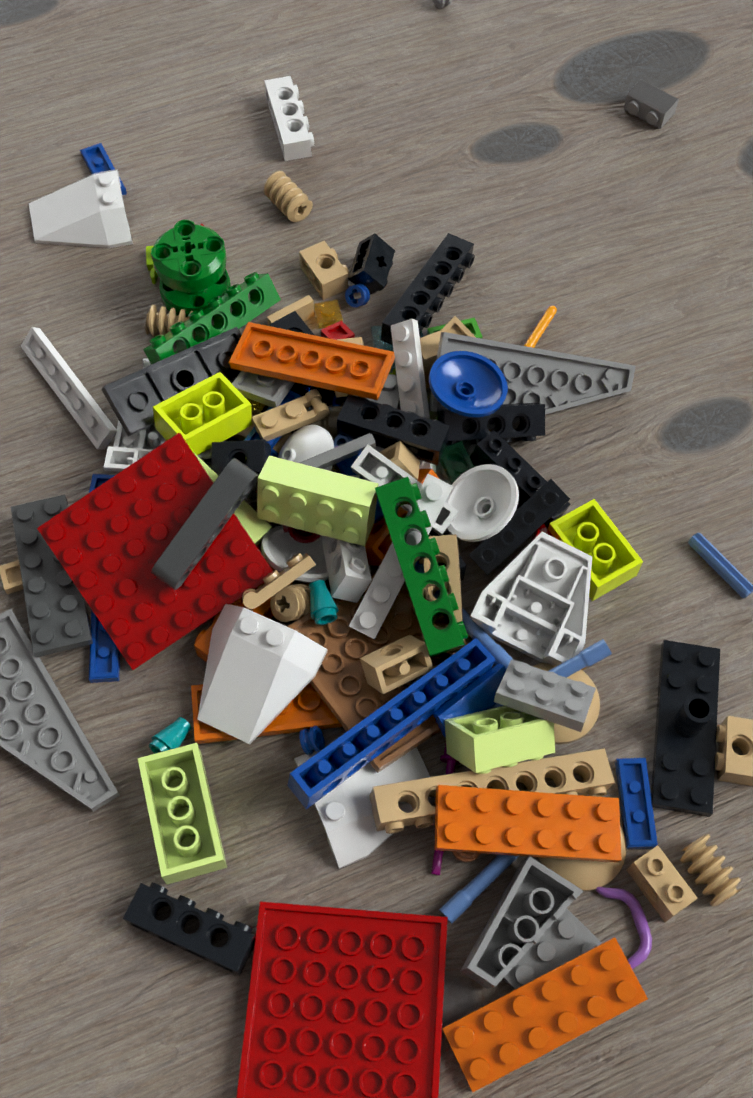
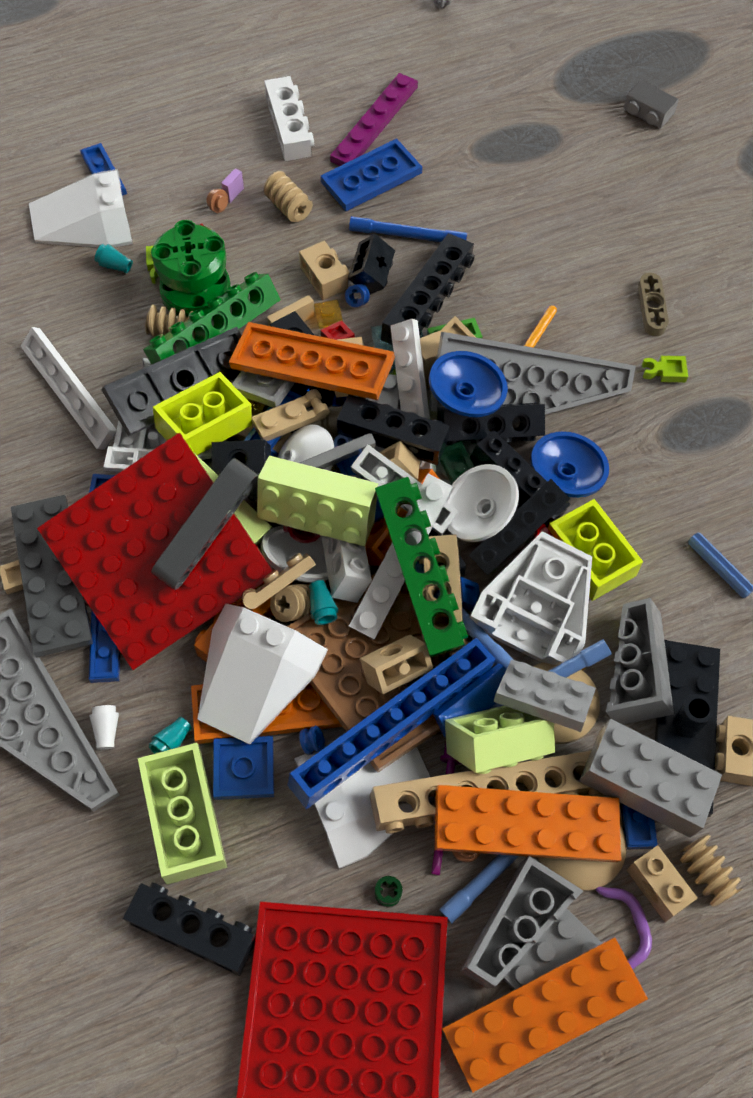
(104, 725): none -> white cone
(111, 258): none -> teal cone
(217, 200): none -> nougat plate
(233, 184): none -> lavender tile
(243, 768): none -> blue plate
(370, 226): none -> blue piece
(371, 174): none -> blue plate
(374, 120): none -> magenta plate
(388, 901): none -> dark green bush
(469, 593): none -> blue plate
(571, 463): none -> blue dish
(641, 670): none -> light grey wedge
(648, 312): none -> dark tan beam
(651, 778): none -> light grey brick
(668, 368): none -> lime plate

